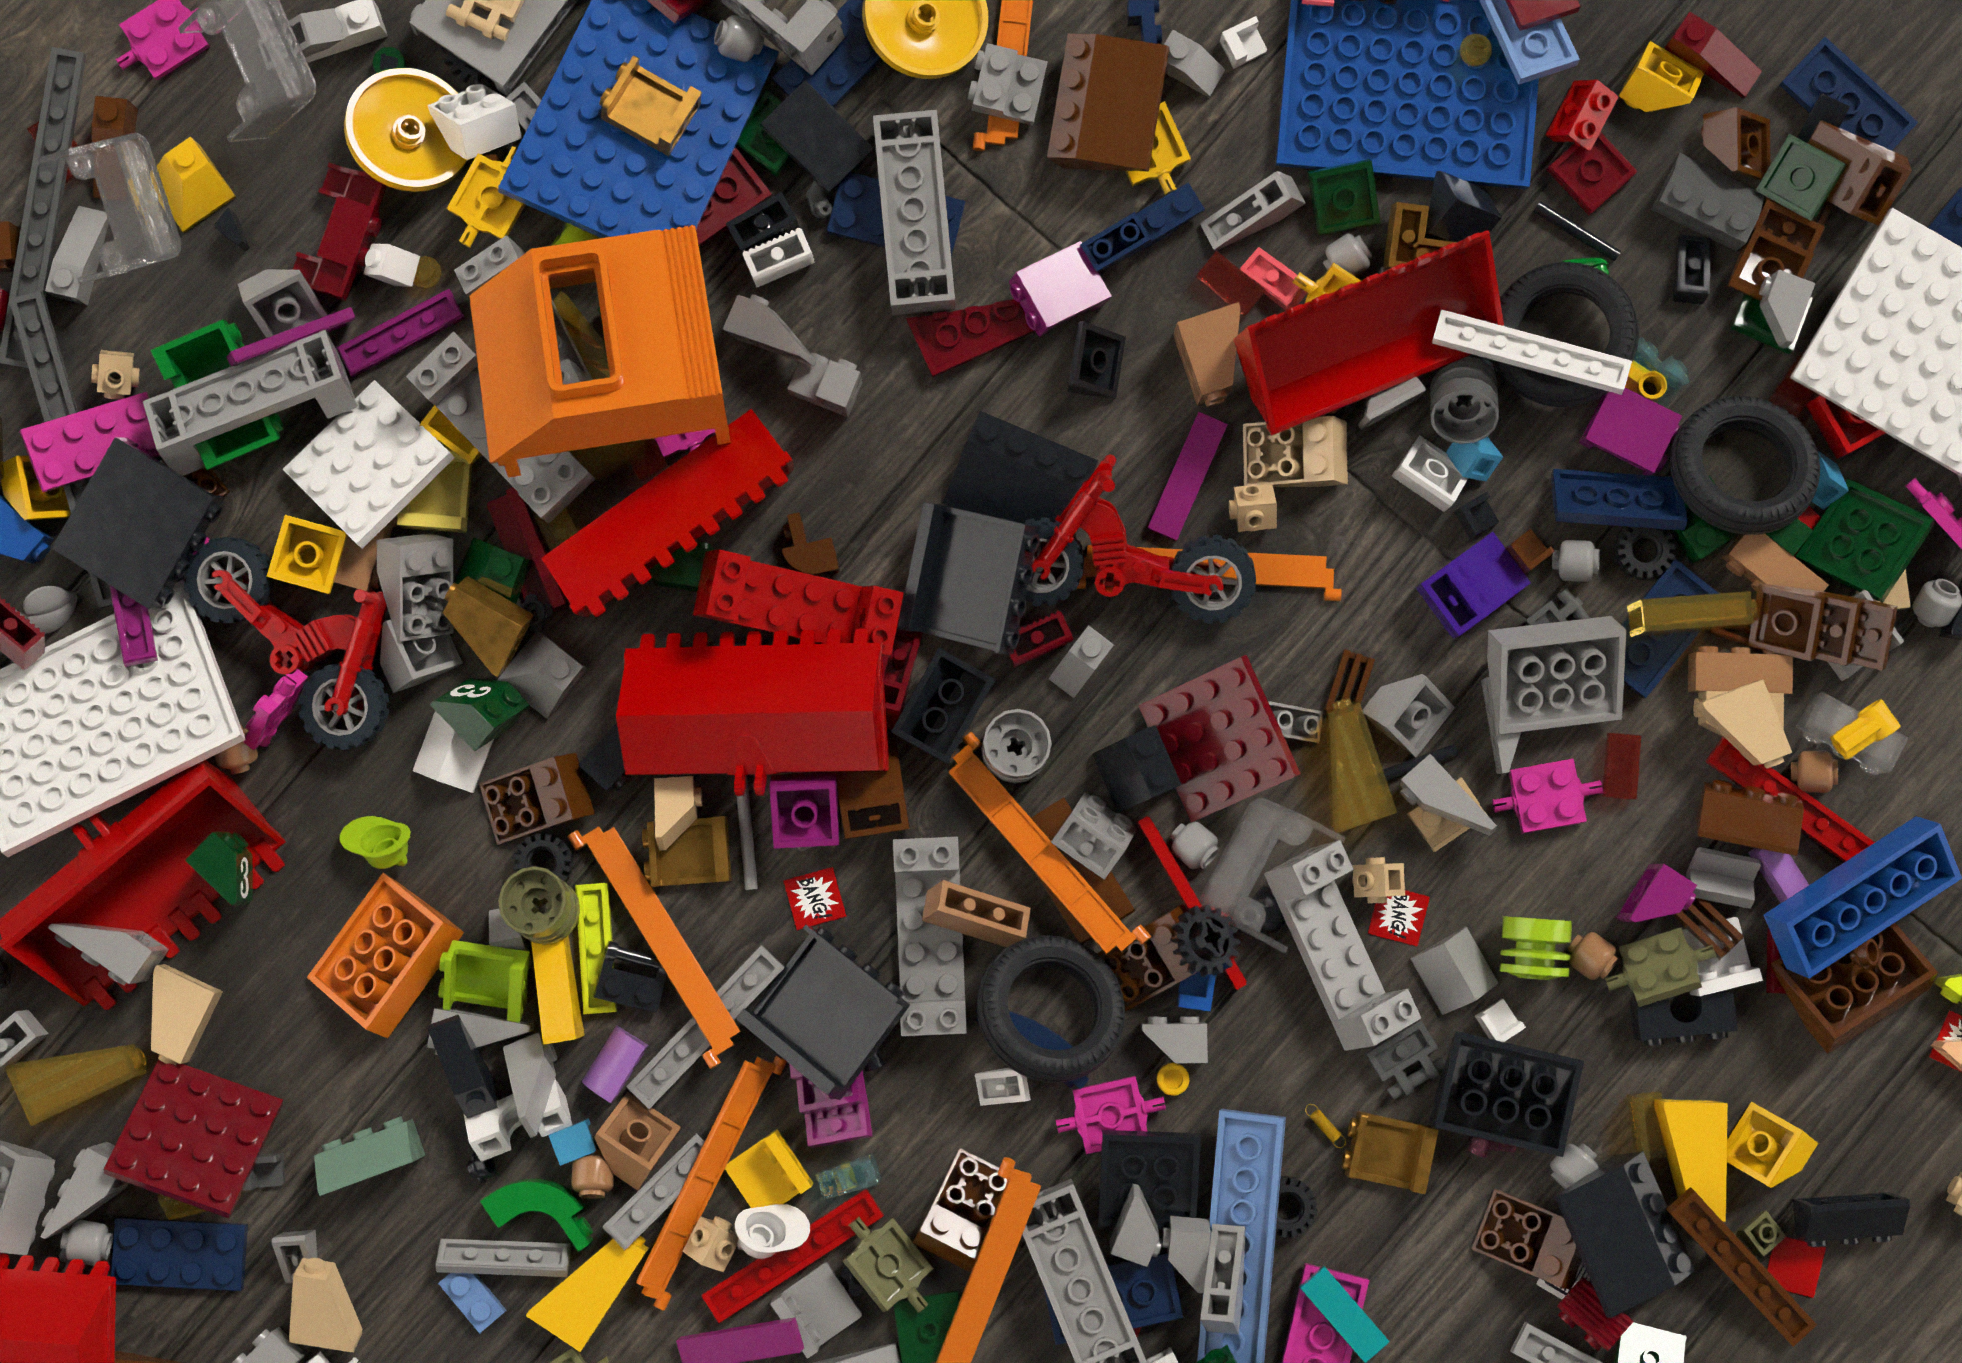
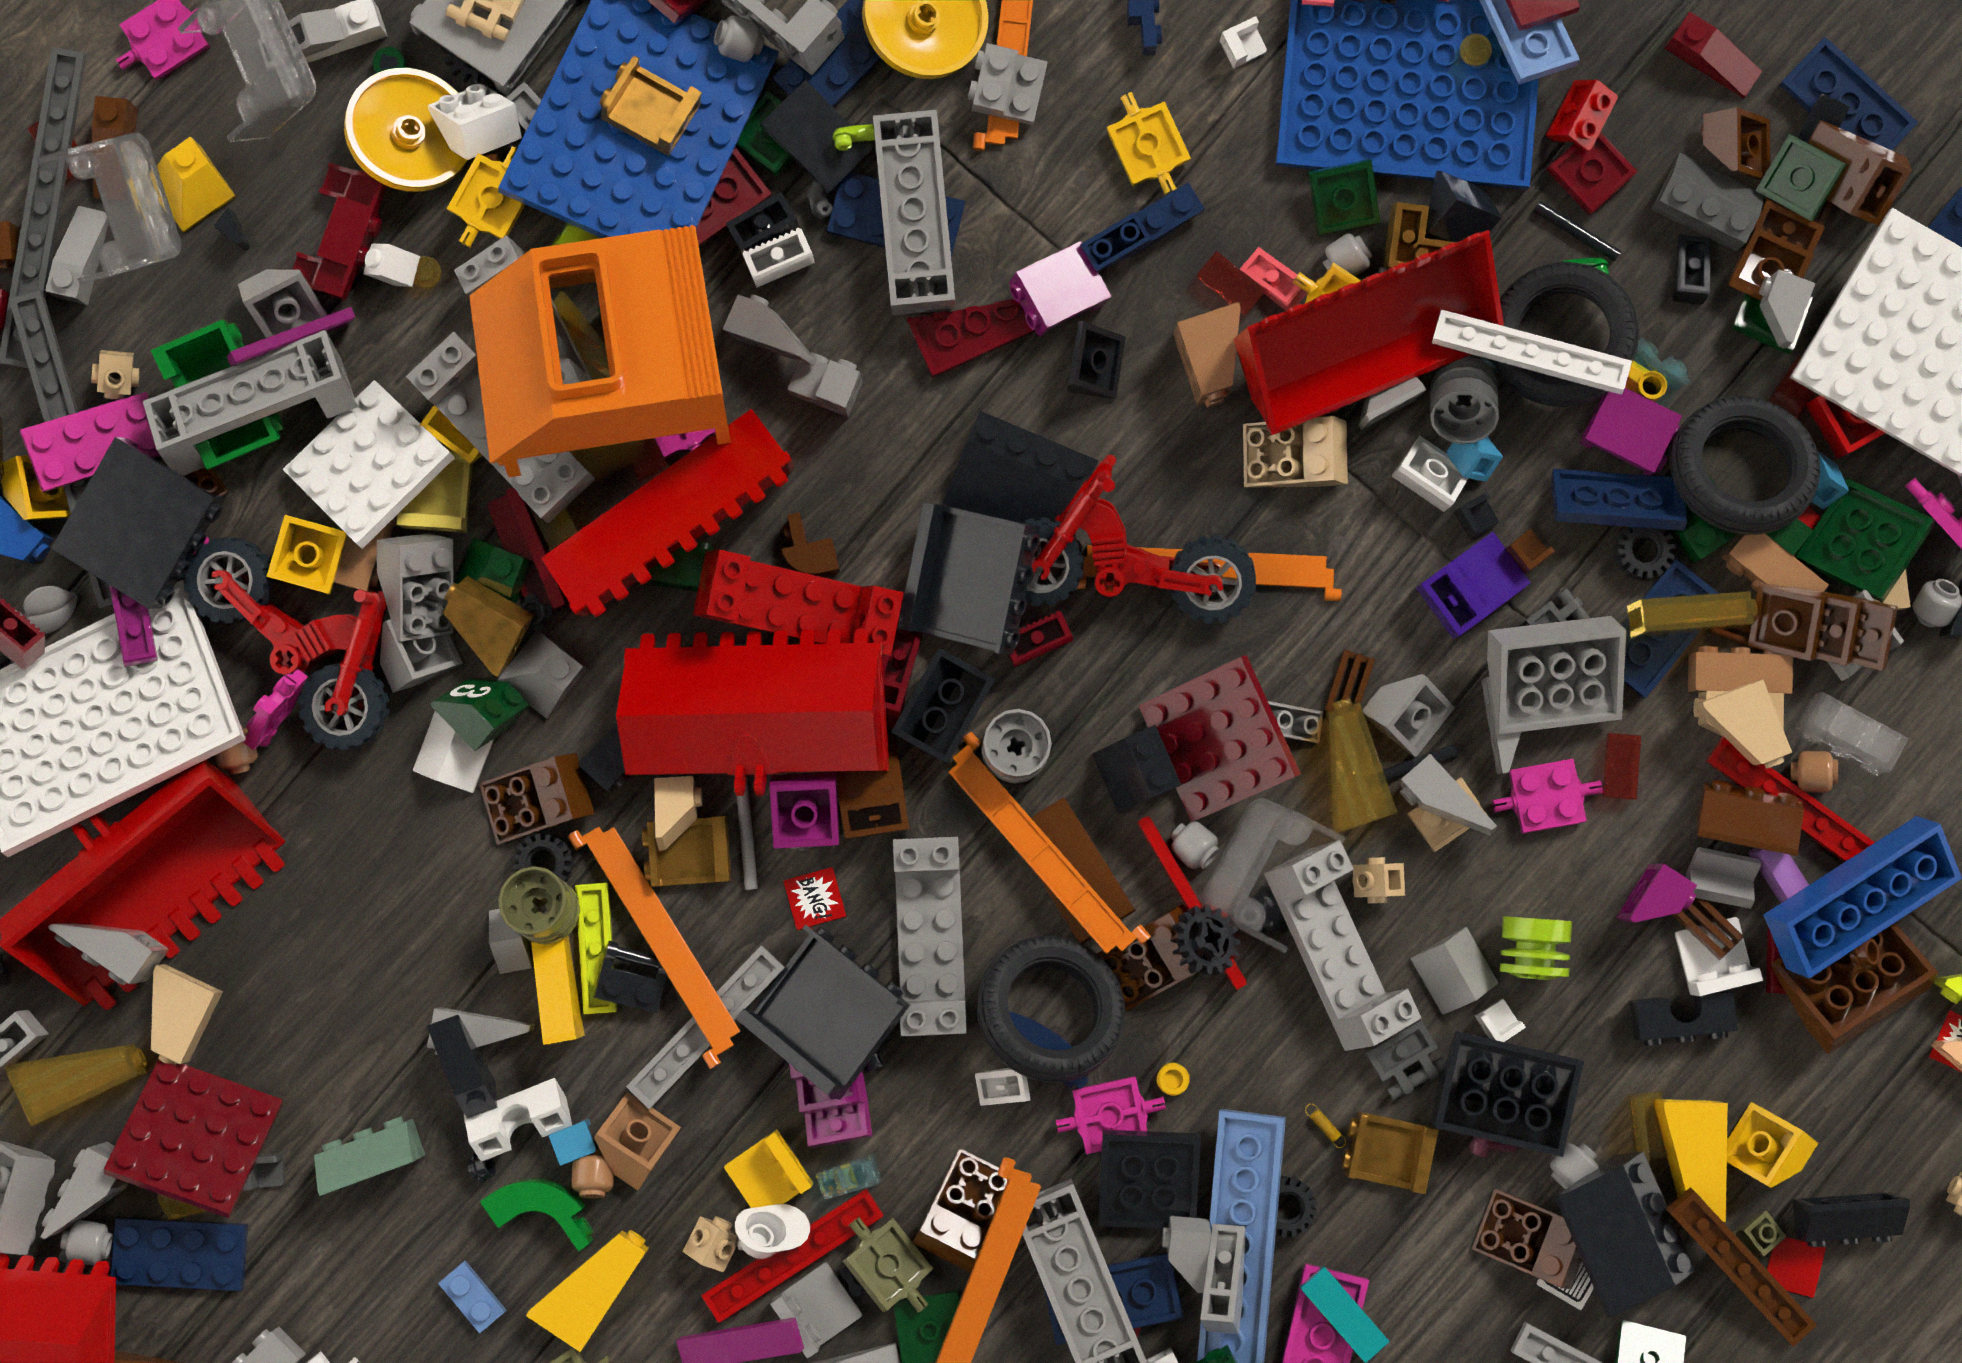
(226, 866): dark green slope -> none
(291, 1248): light grey slope -> none
(322, 1308): tan slope -> none
(377, 840): lime piece -> none
(384, 956): orange slope -> none
(400, 332): magenta tile -> none
(485, 977): lime panel -> none
(503, 1257): light grey tile -> none
(531, 1078): light grey slope -> none
(614, 1064): medium lavender brick -> none
(654, 1196): light grey tile -> none
(704, 1177): orange piece -> none
(856, 133): none -> lime arm
(976, 914): medium nougat brick -> none
(1081, 661): light grey slope -> none
(1095, 835): light grey bracket -> none
(1107, 103): reddish brown slope -> none
(1136, 1231): light grey slope -> none
(1180, 1040): light grey slope -> none
(1187, 476): magenta tile -> none
(1192, 64): light grey slope -> none
(1196, 992): blue panel -> none
(1253, 210): light grey slope -> none
(1254, 507): tan brick -> none
(1400, 918): sticker -> none
(1576, 560): light grey head -> none
(1584, 1309): dark red brick -> none
(1592, 955): medium nougat head -> none
(1660, 81): yellow slope -> none
(1660, 967): olive plate -> none
(1871, 725): yellow piece -> none

